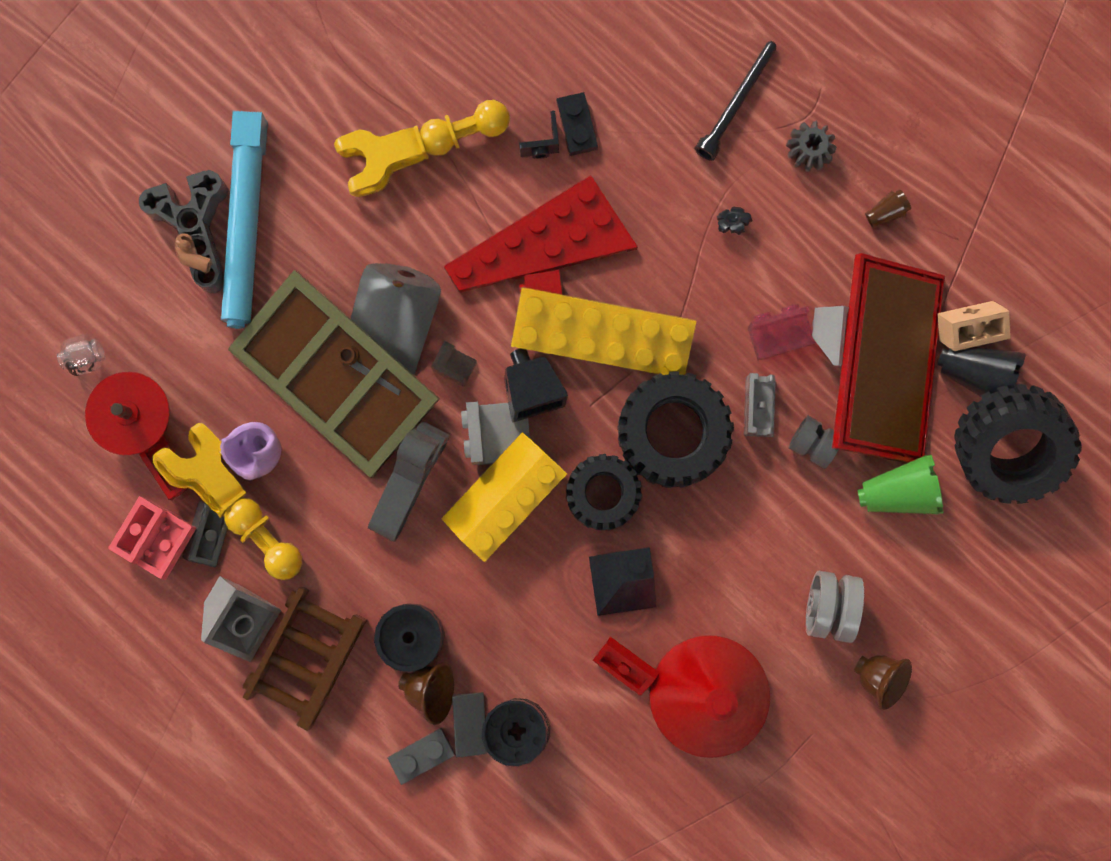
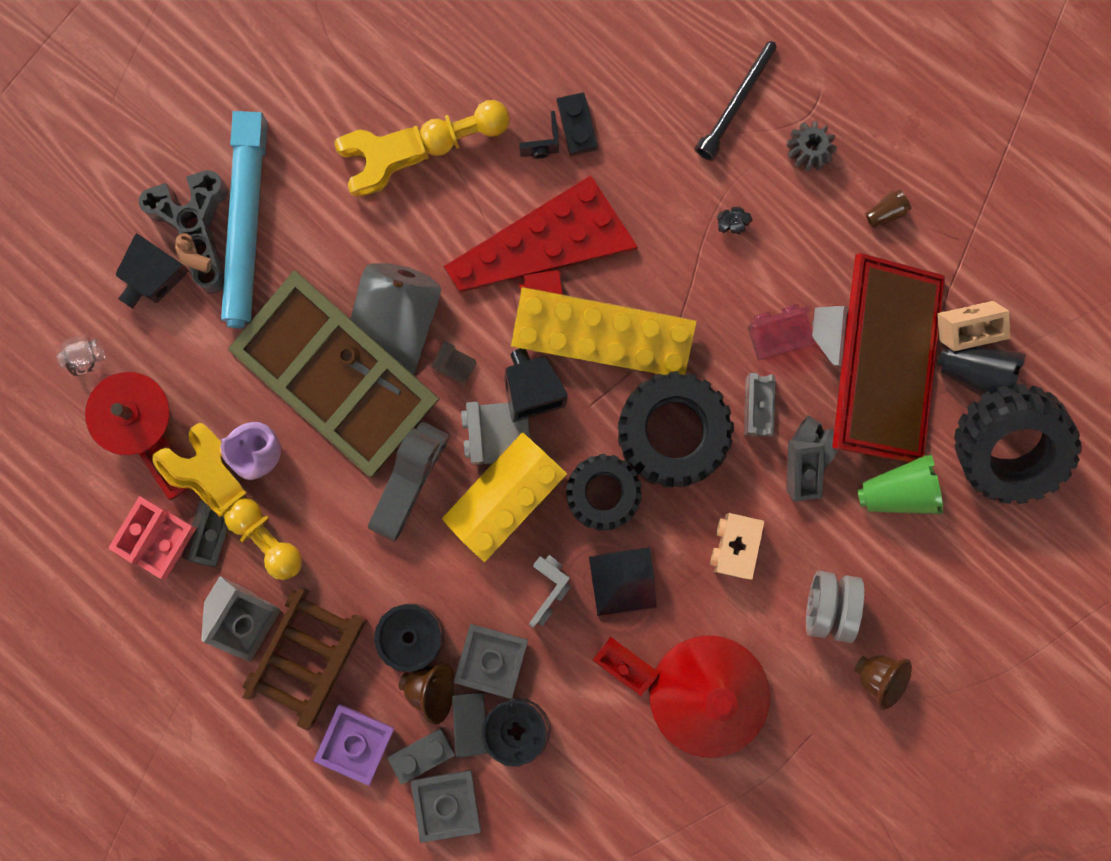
(147, 272): none -> black torso
(354, 744): none -> medium lavender plate
(445, 806): none -> flat silver plate
(491, 661): none -> flat silver plate
(551, 569): none -> light grey bracket
(749, 535): none -> light nougat brick
(805, 470): none -> dark grey slope

